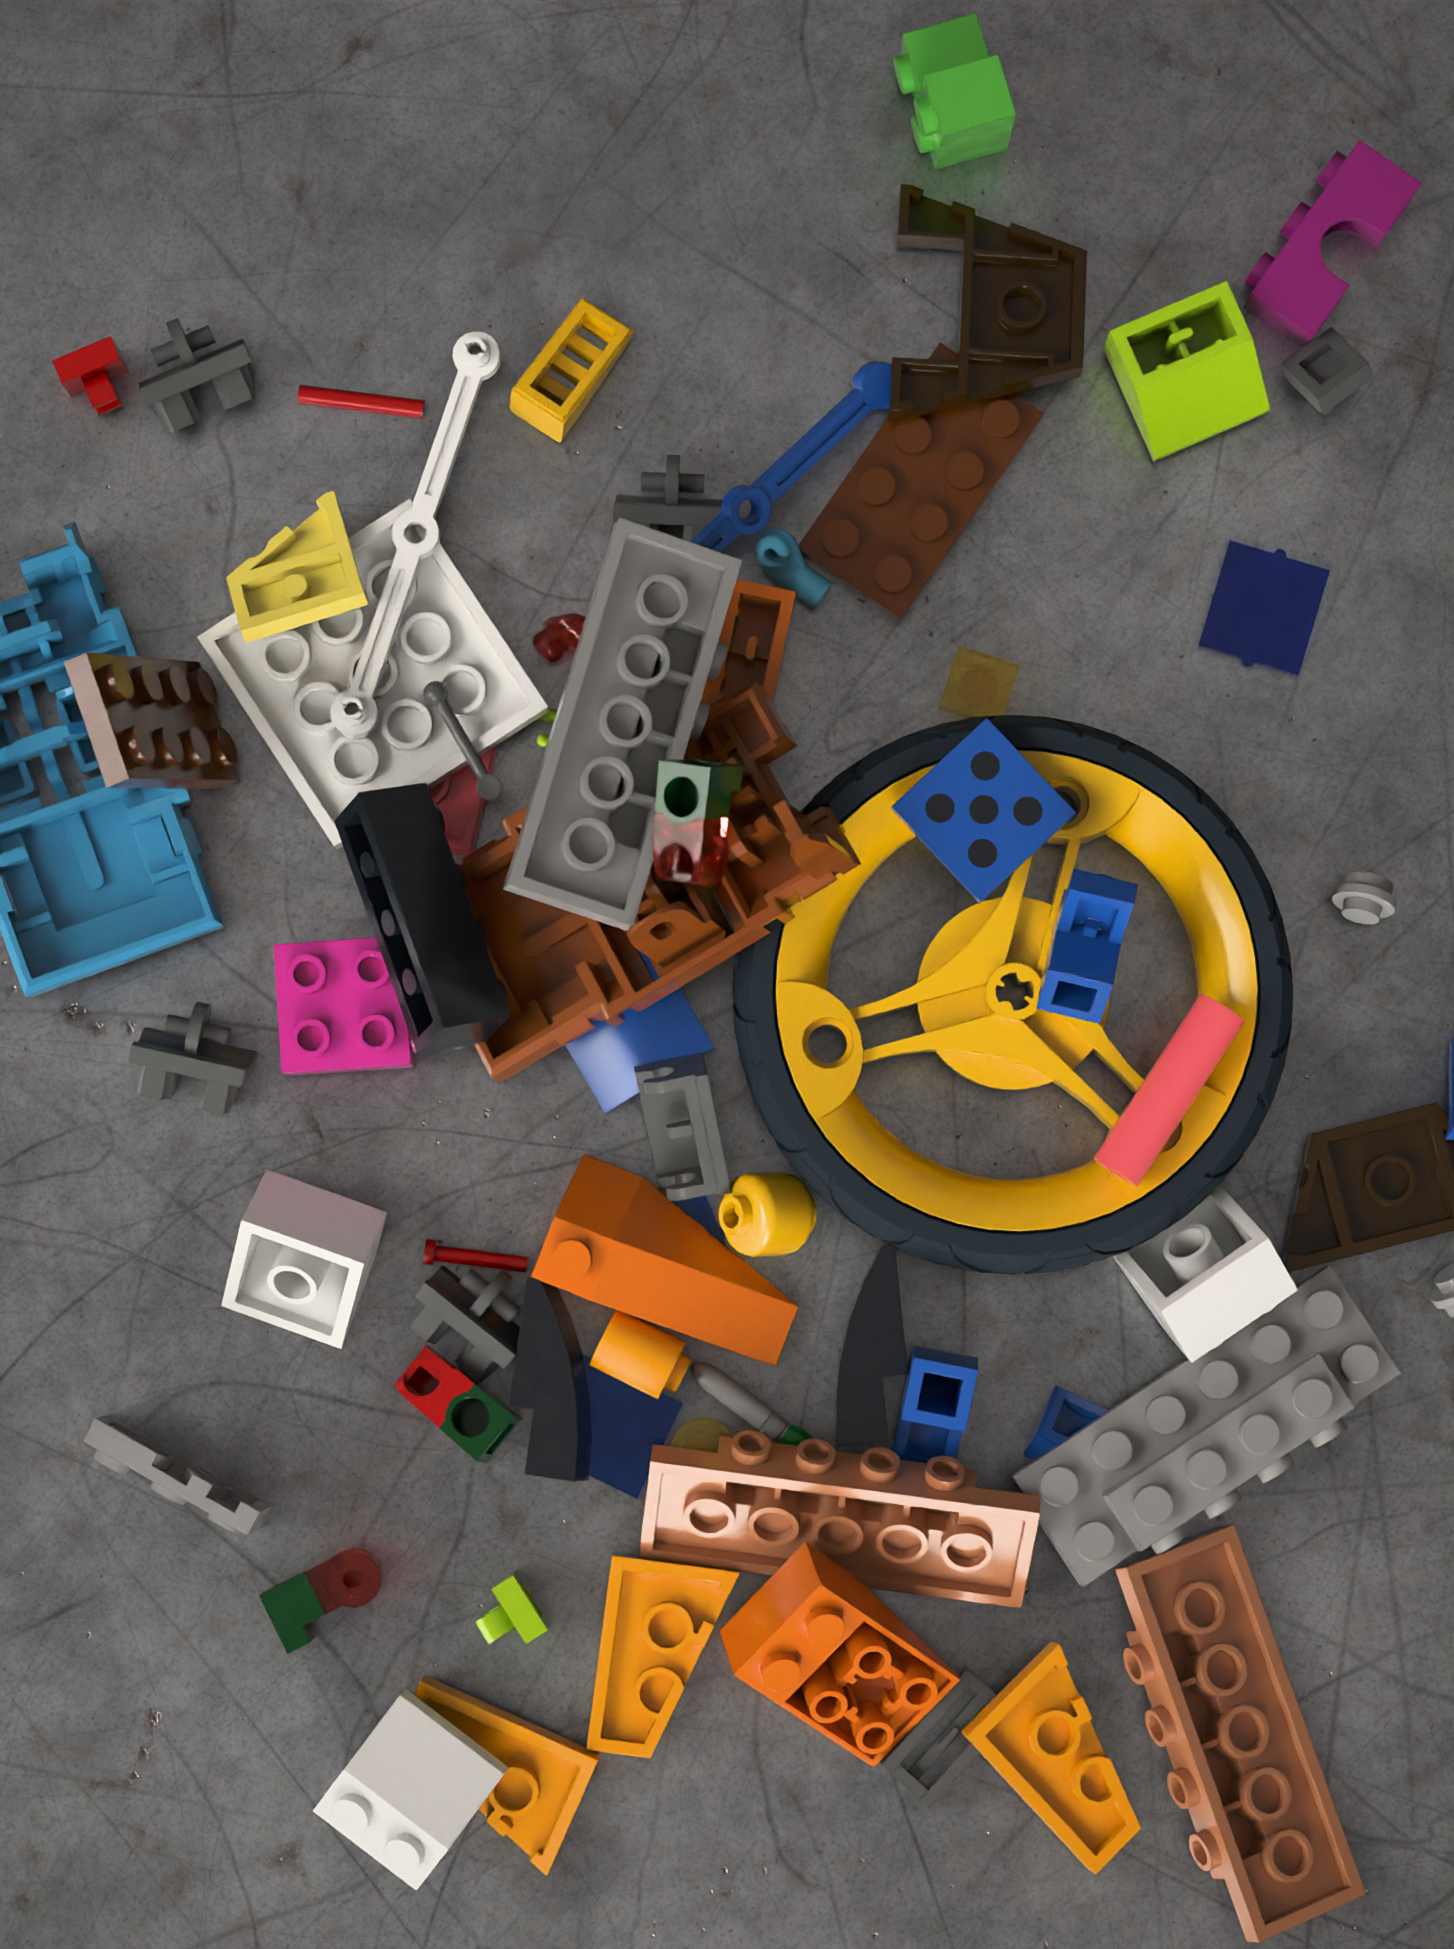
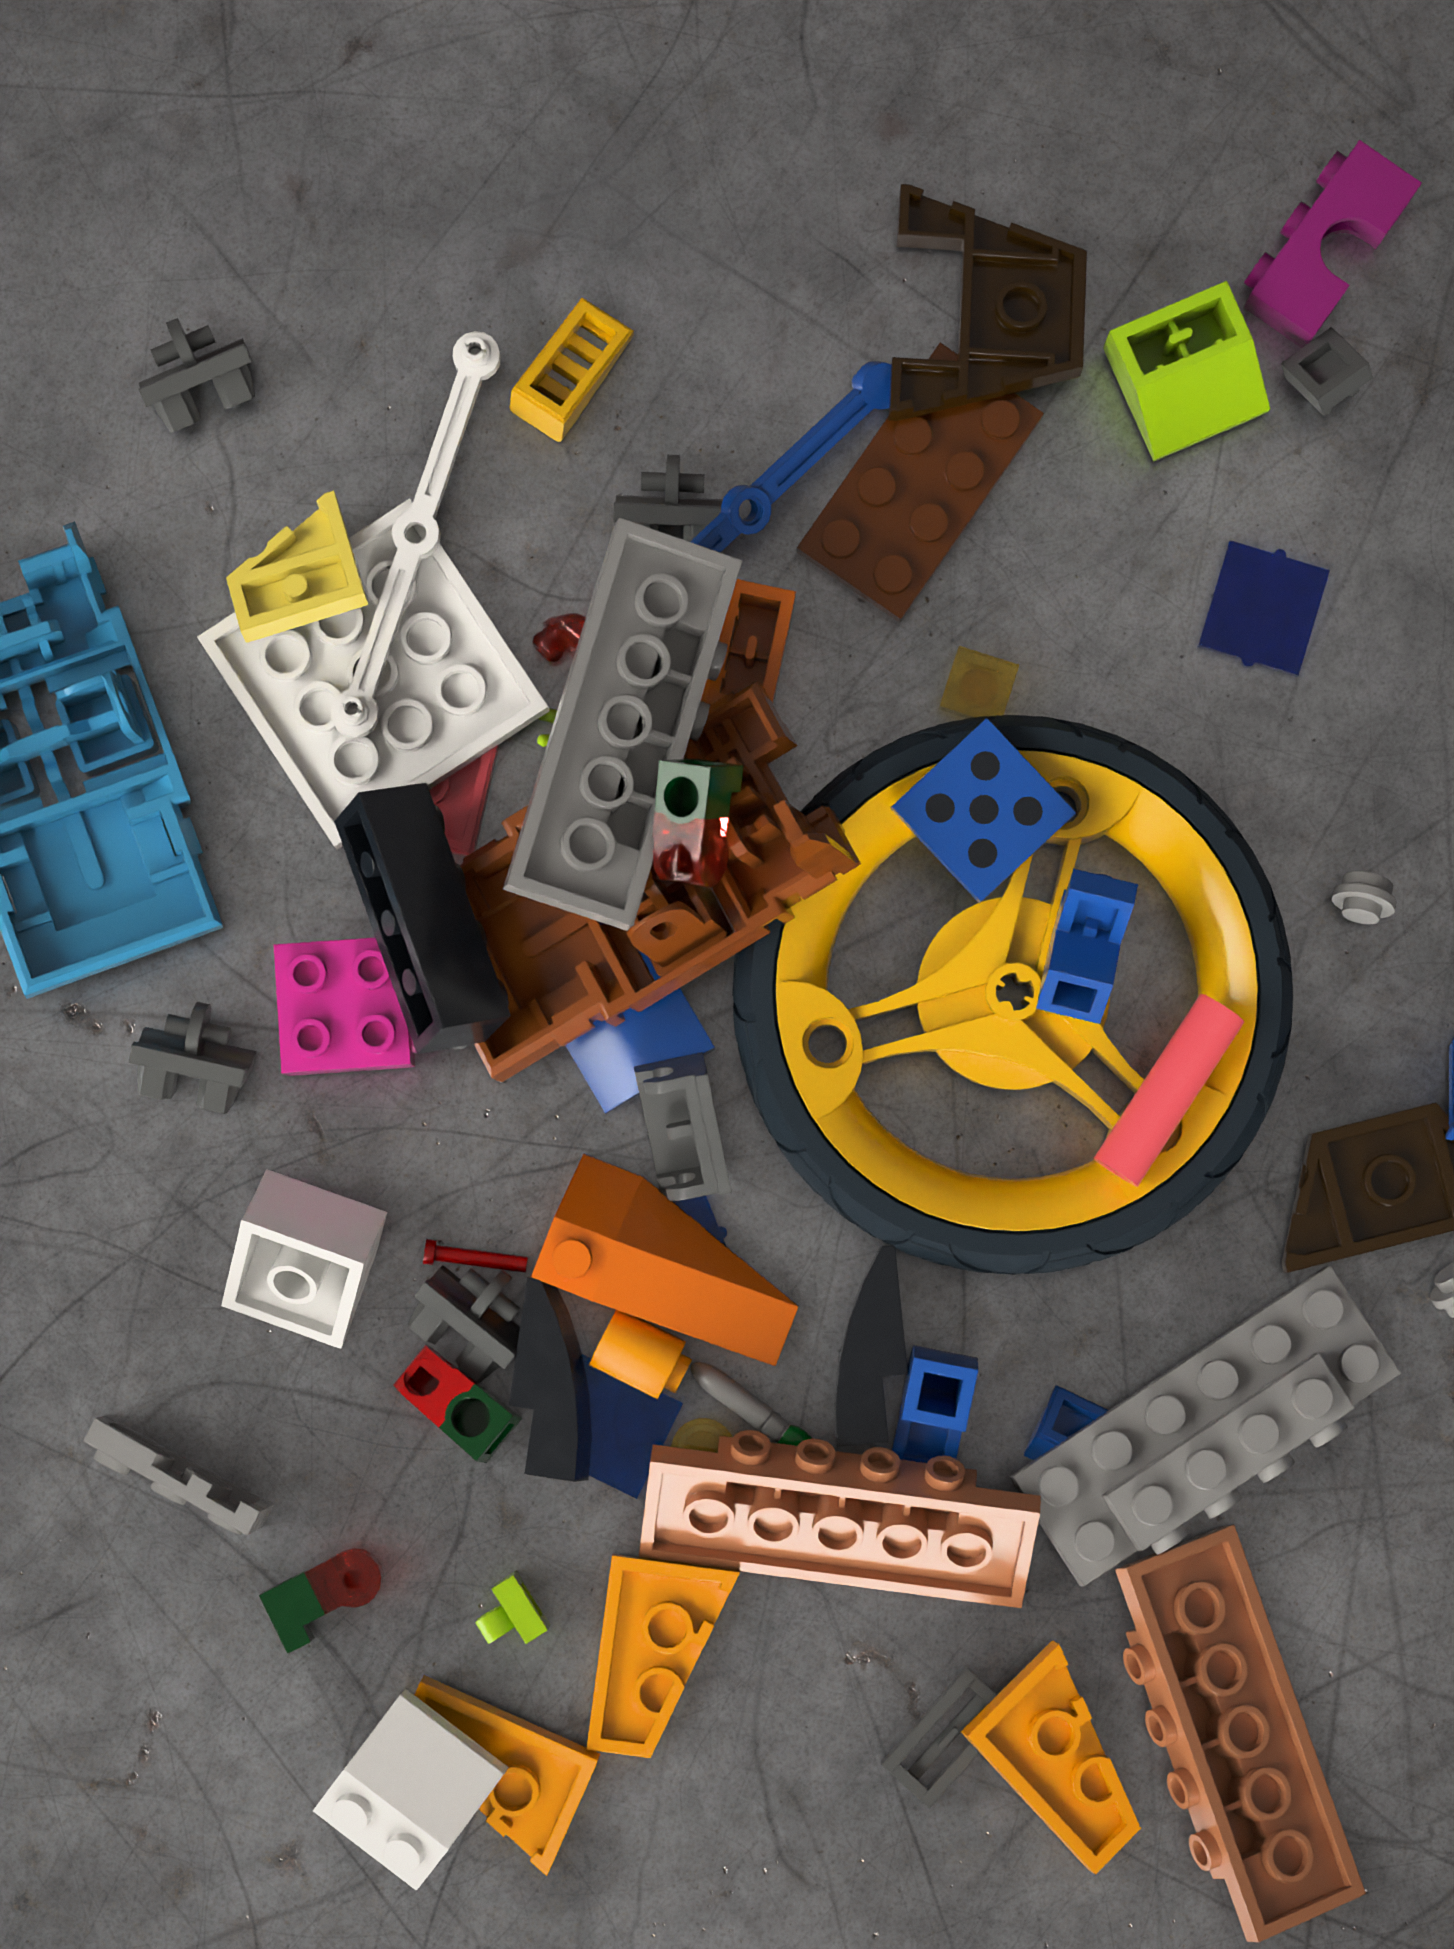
(92, 371): red tile -> none
(152, 722): reddish brown plate -> none
(360, 401): red piece -> none
(488, 785): dark grey hinge -> none
(767, 1214): yellow head -> none
(785, 565): medium azure arm -> none
(835, 1656): orange slope -> none
(956, 90): bright green brick -> none
(1208, 1274): white slope -> none

